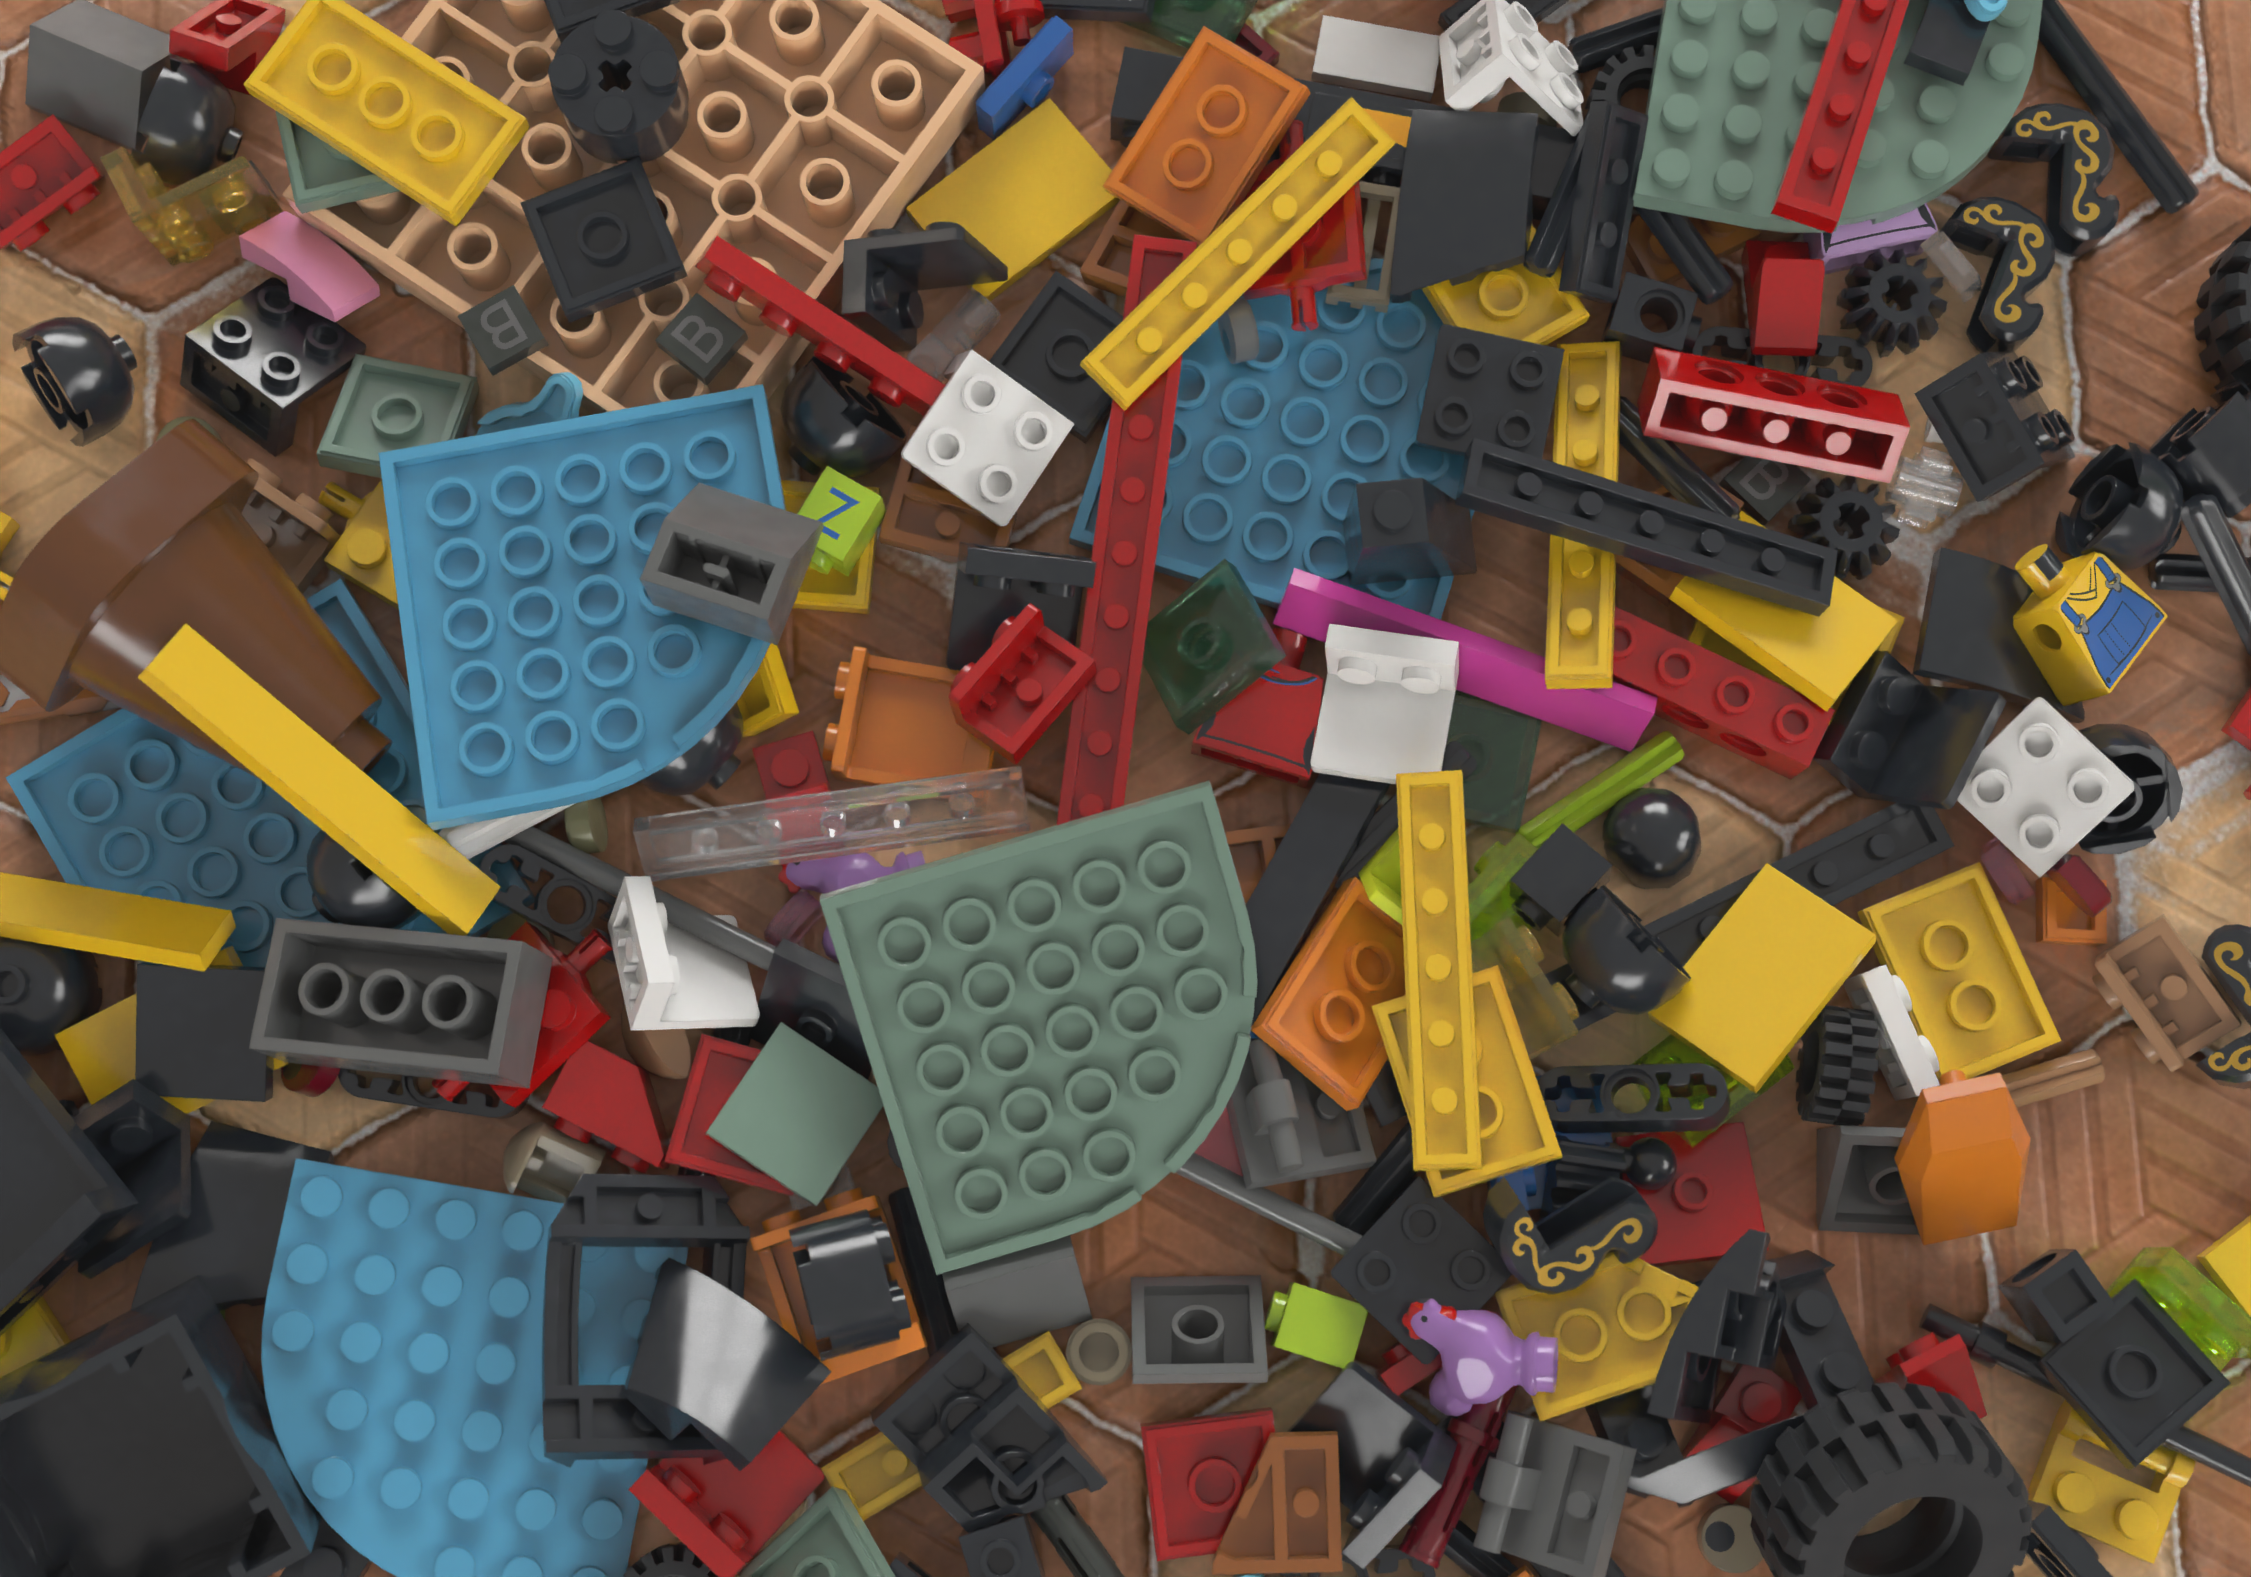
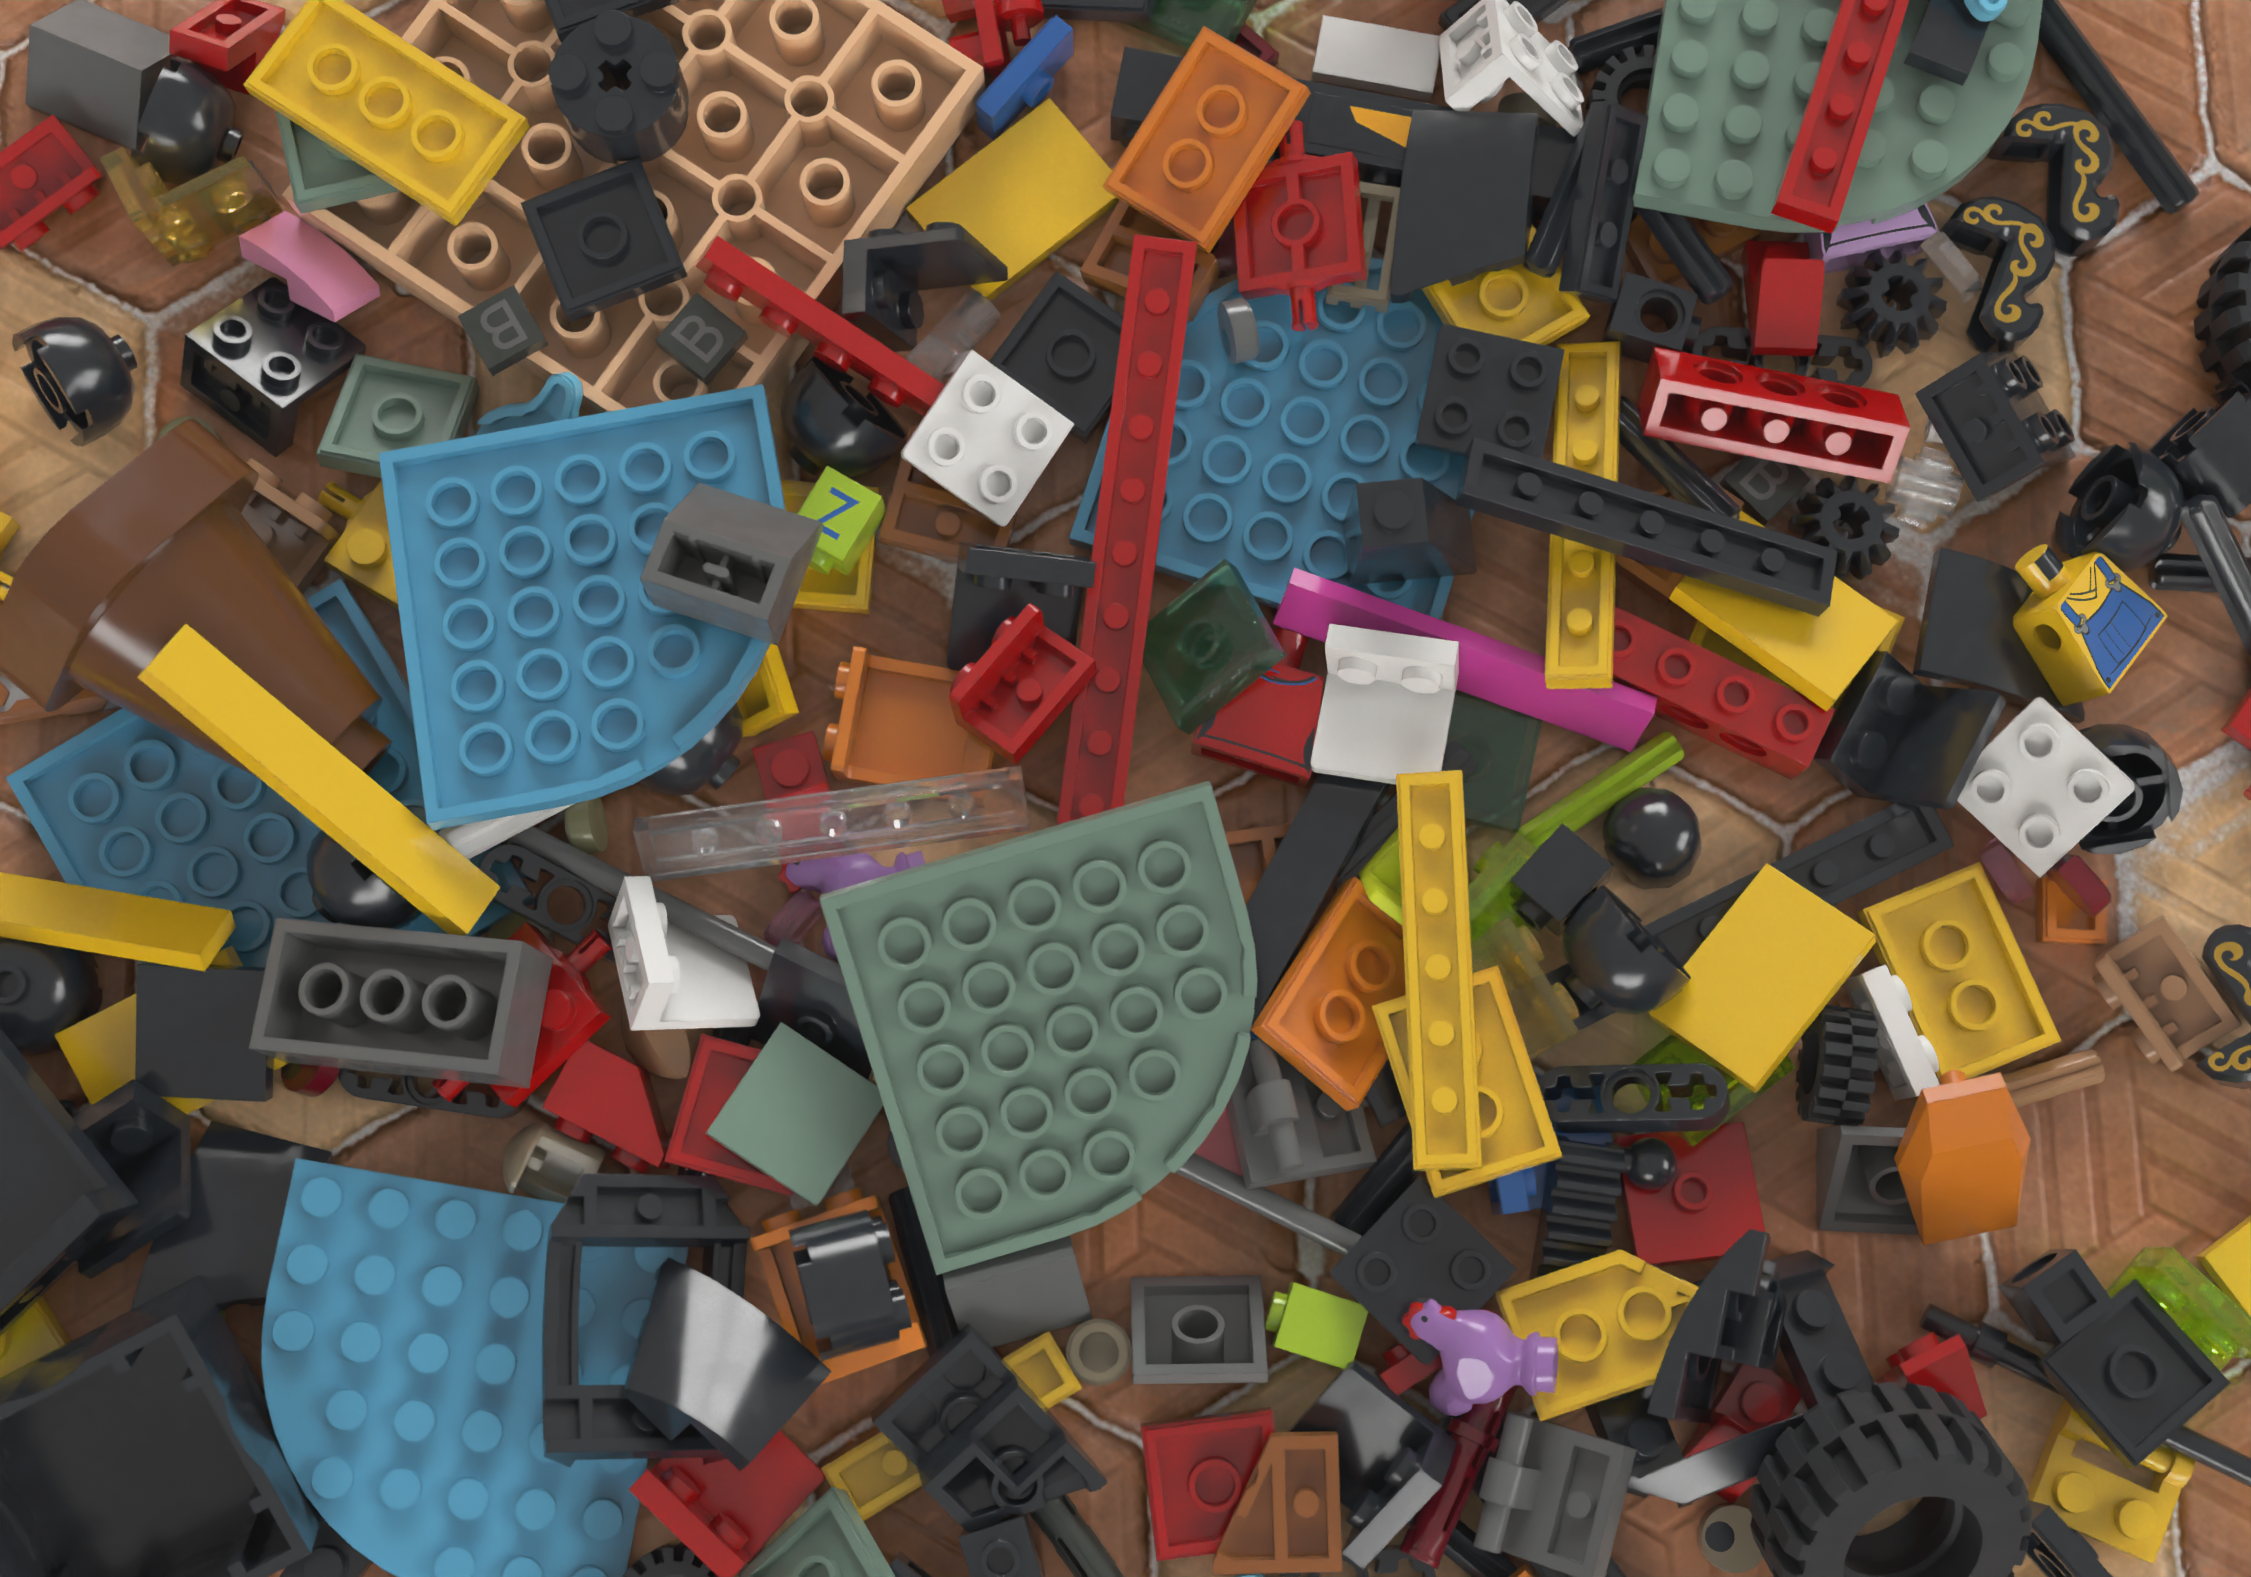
(1237, 254): yellow tile -> none
(1573, 1240): black animal -> none

